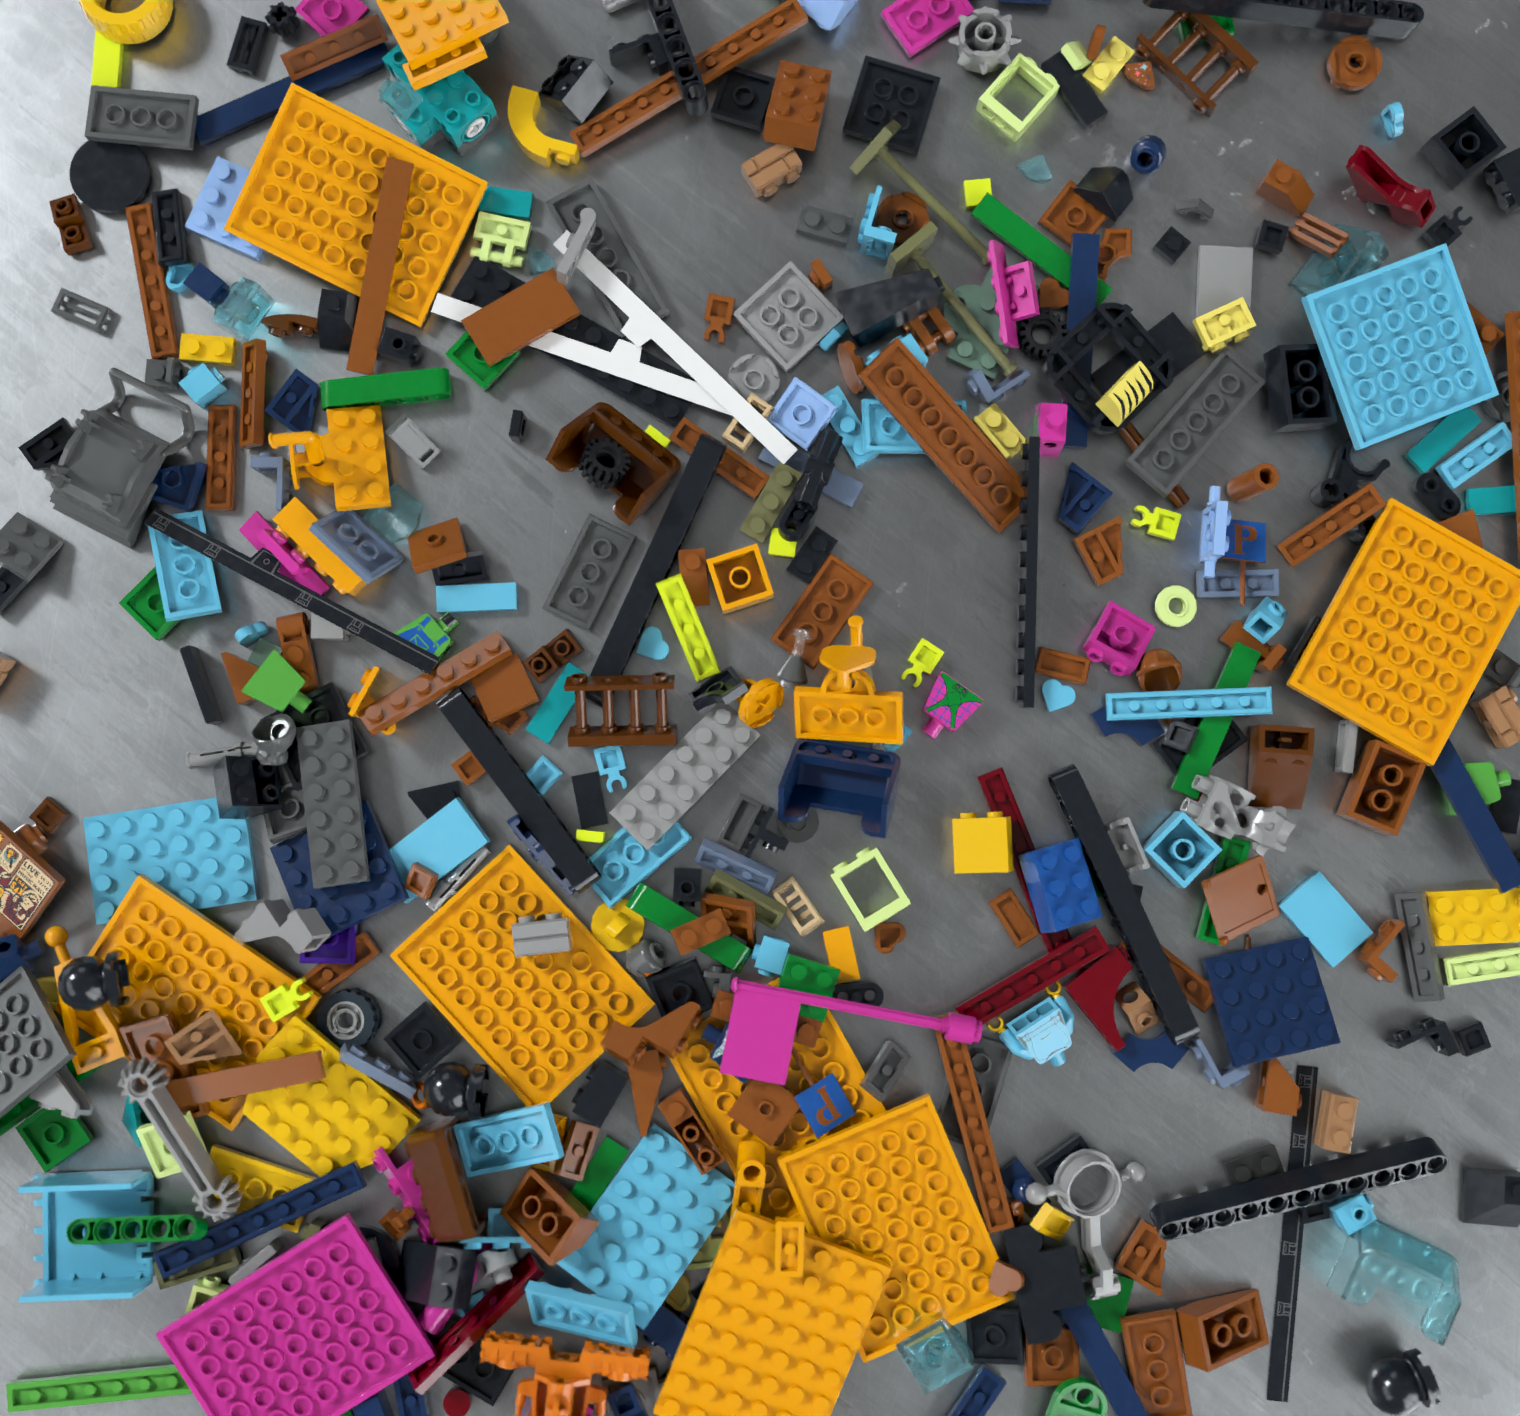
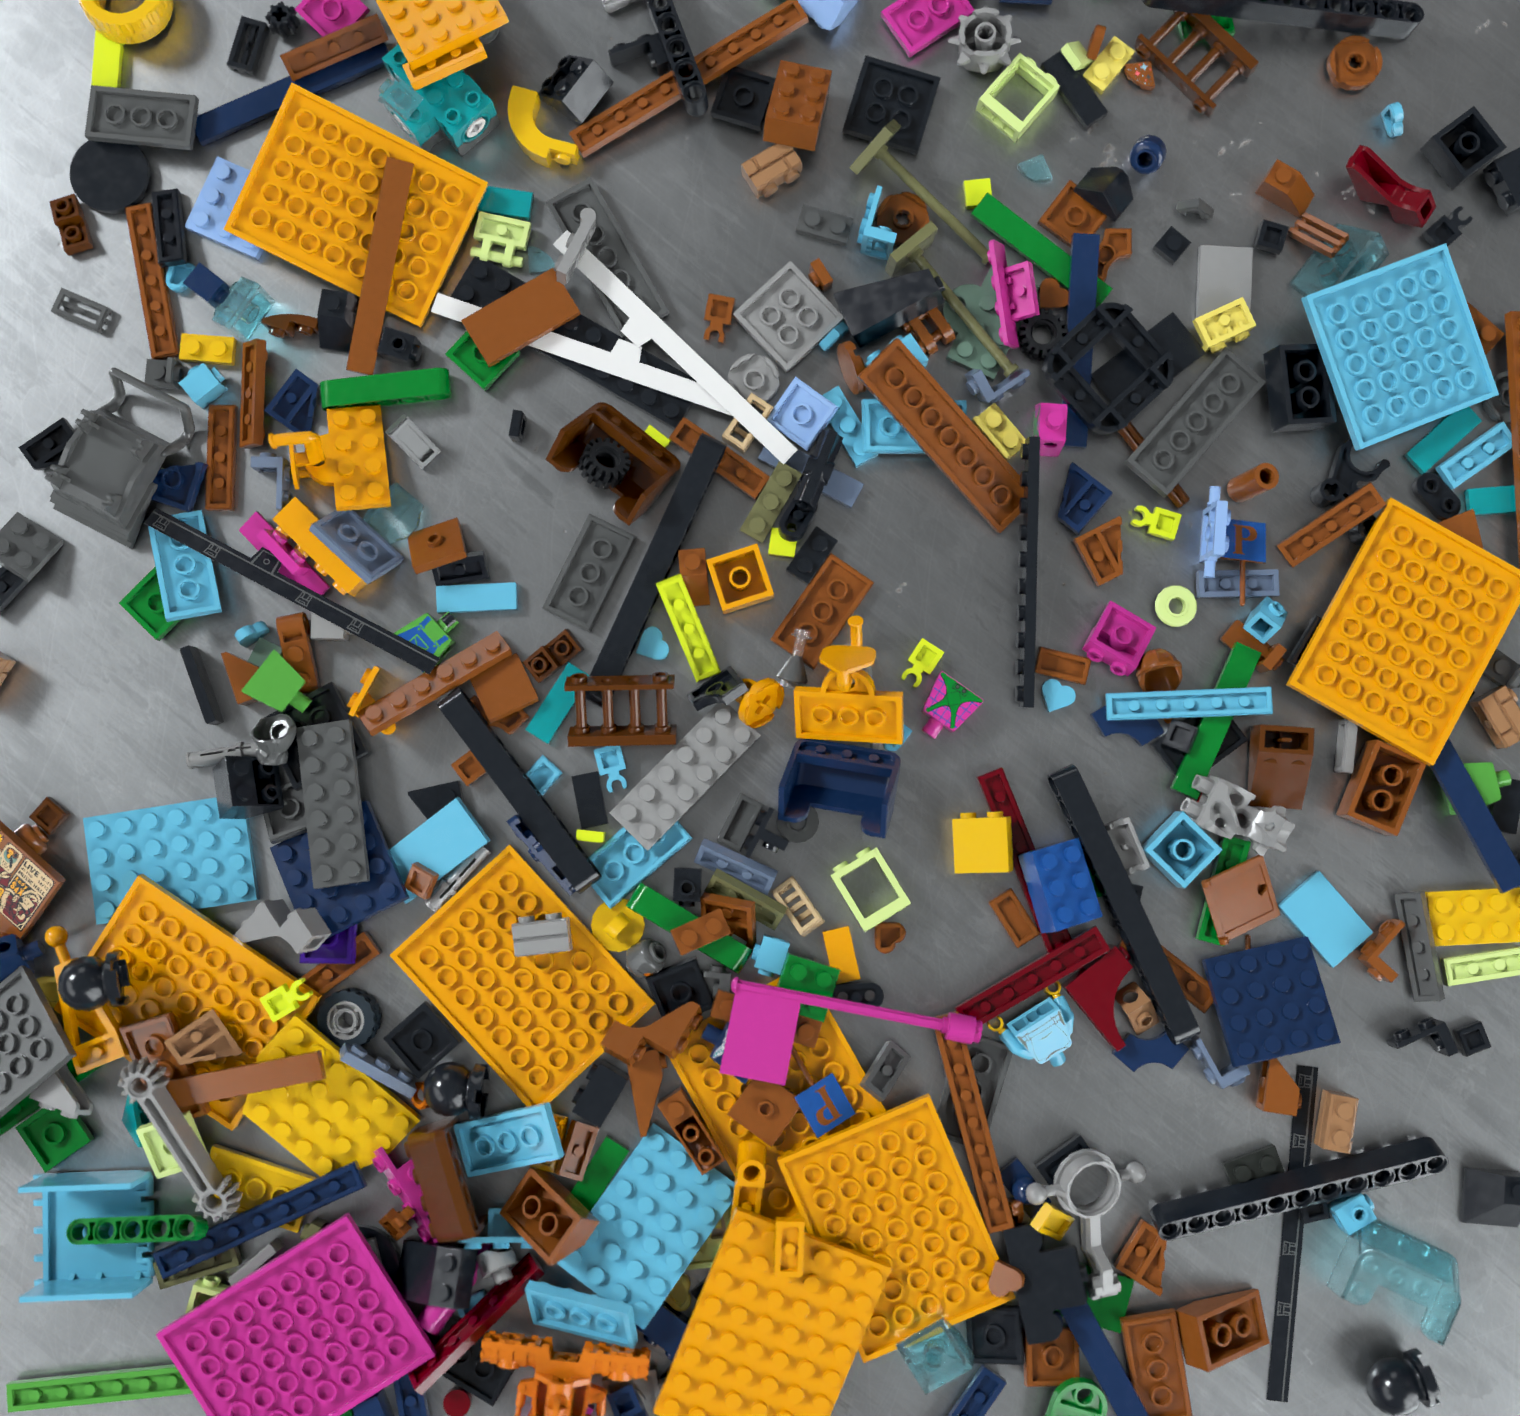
(1126, 393): light yellow brick -> none

